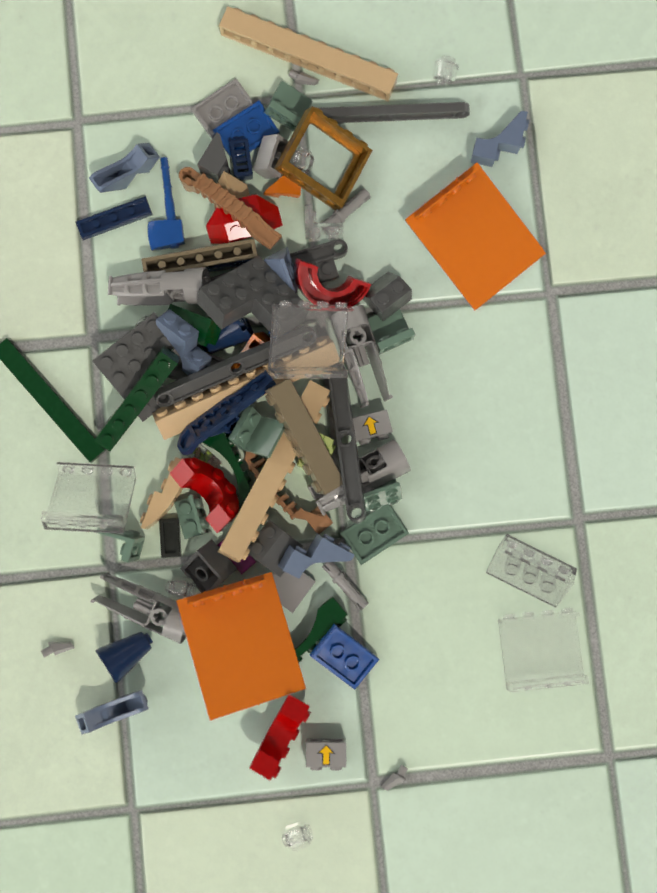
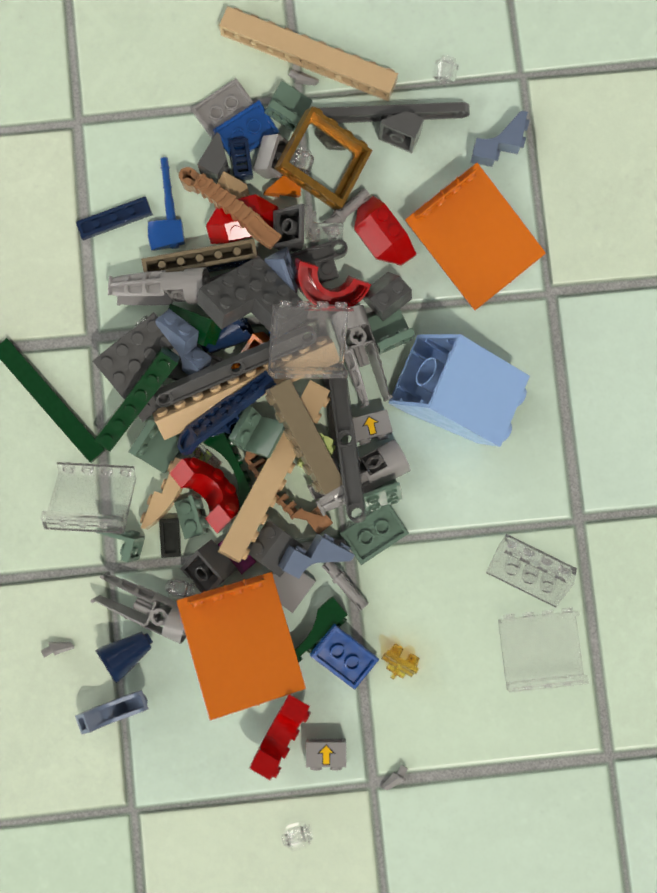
(121, 173): sand blue arch -> none
(153, 448): none -> sand green bracket
(290, 224): none -> dark grey slope
(328, 142): none -> clear smoke arm
(383, 233): none -> red wedge
(398, 665): none -> clear yellow hips
(402, 130): none -> dark grey slope
(460, 388): none -> light blue slope

